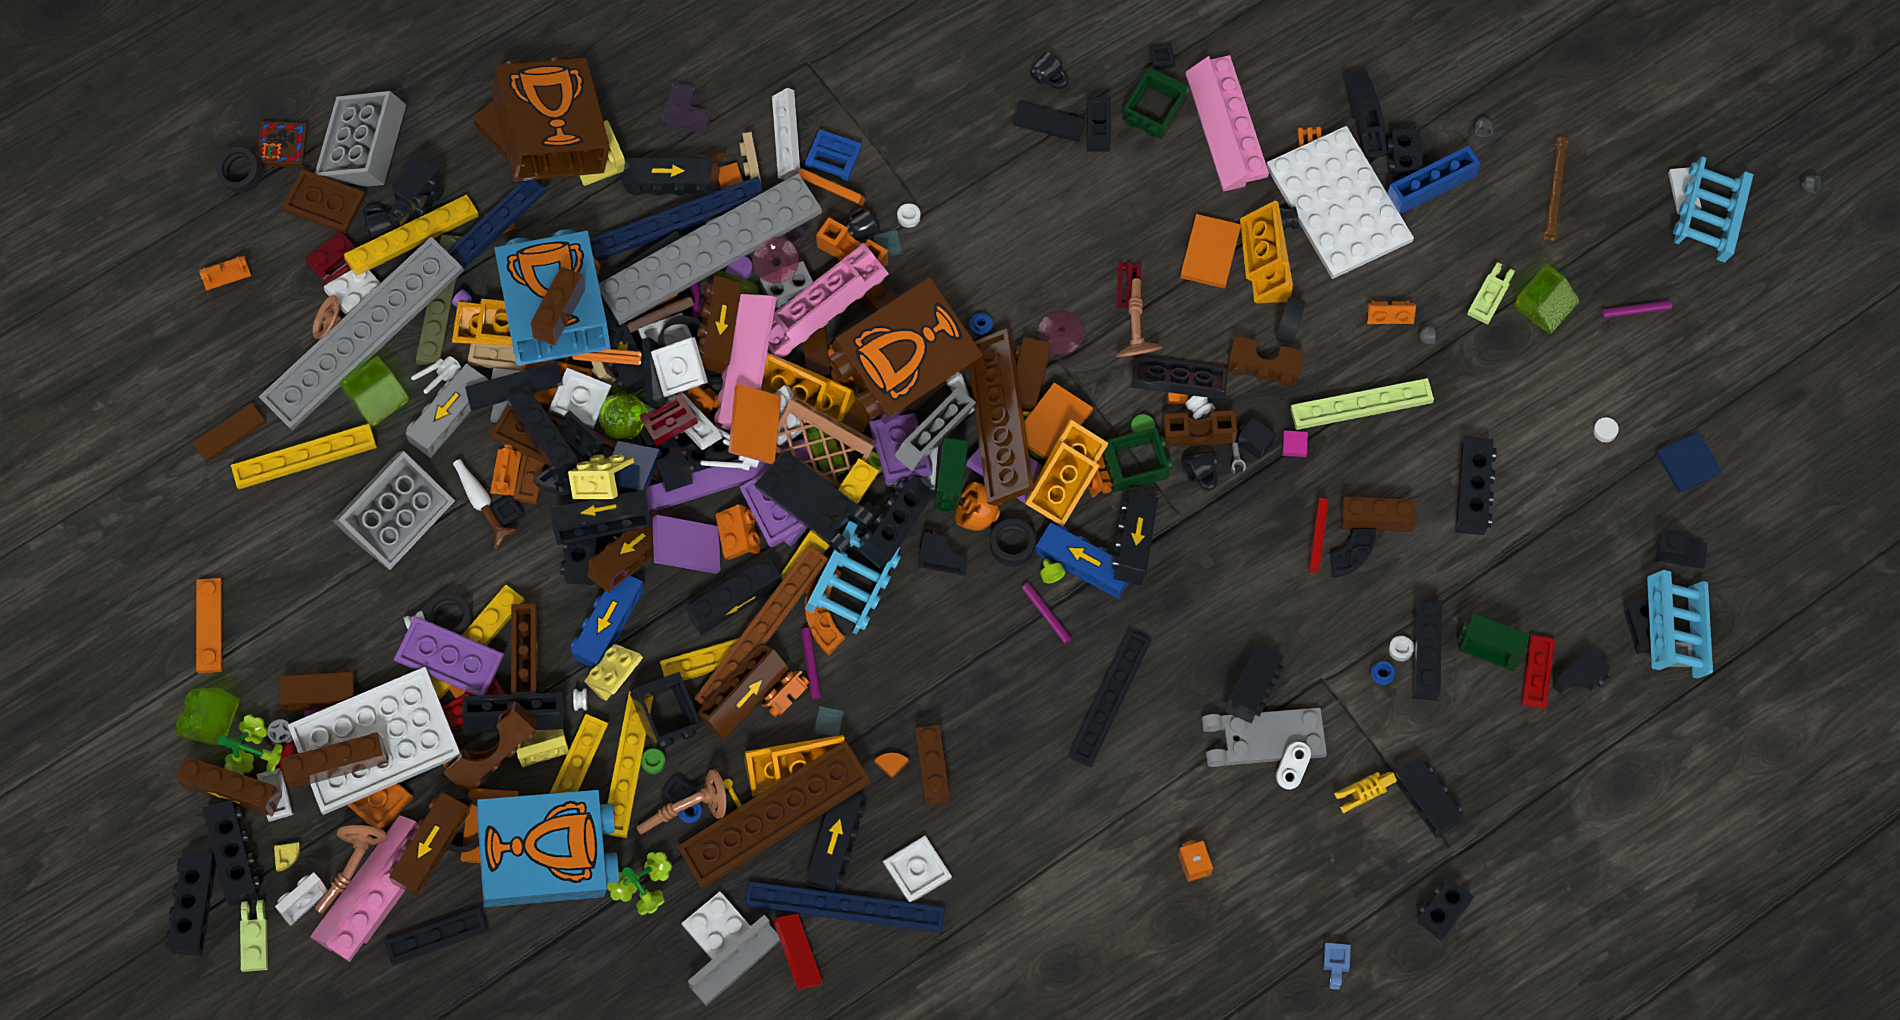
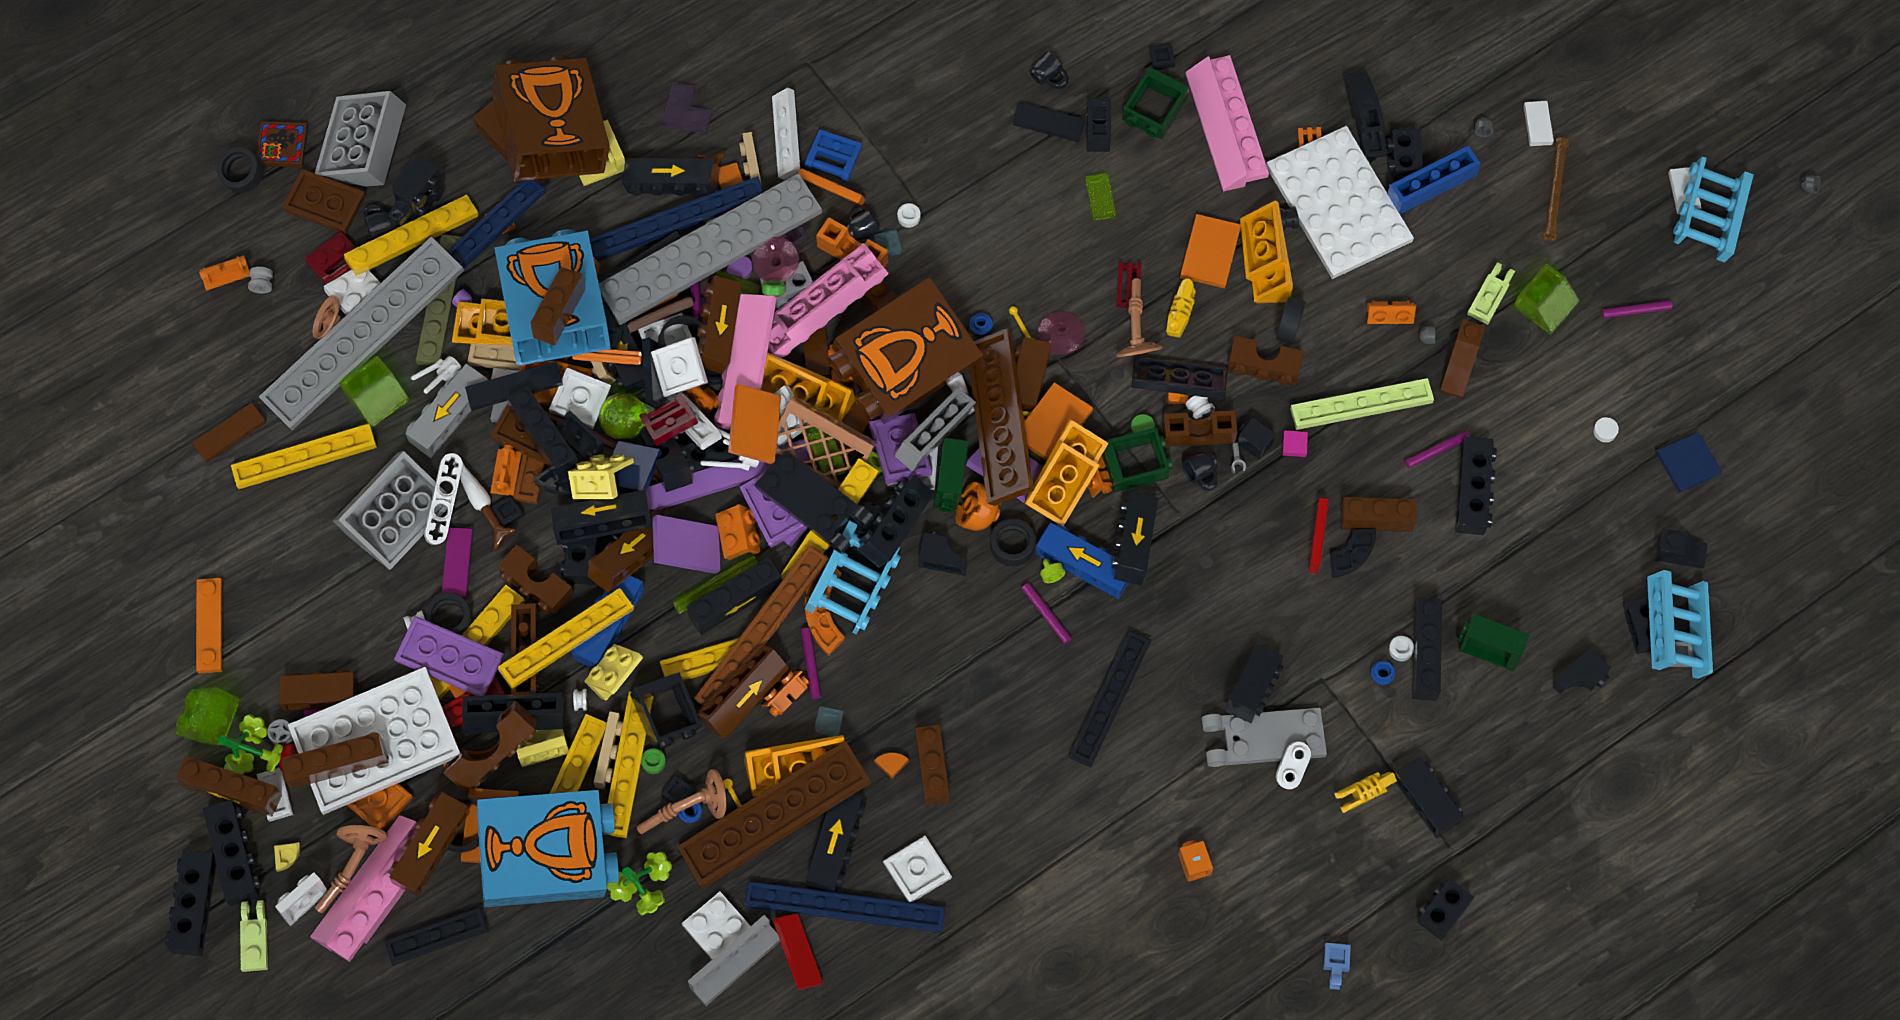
(260, 280): none -> light grey wheel
(445, 499): none -> white beam
(457, 561): none -> magenta tile
(550, 594): none -> reddish brown arch
(565, 638): none -> yellow plate
(608, 751): none -> tan plate
(692, 596): none -> clear neon green axle
(773, 288): none -> bright green tile
(1013, 311): none -> yellow hinge
(1100, 196): none -> clear neon green tile
(1181, 308): none -> yellow hinge
(1435, 450): none -> magenta bar
(1462, 358): none -> reddish brown slope
(1538, 123): none -> white tile
(1538, 671): red tile -> none

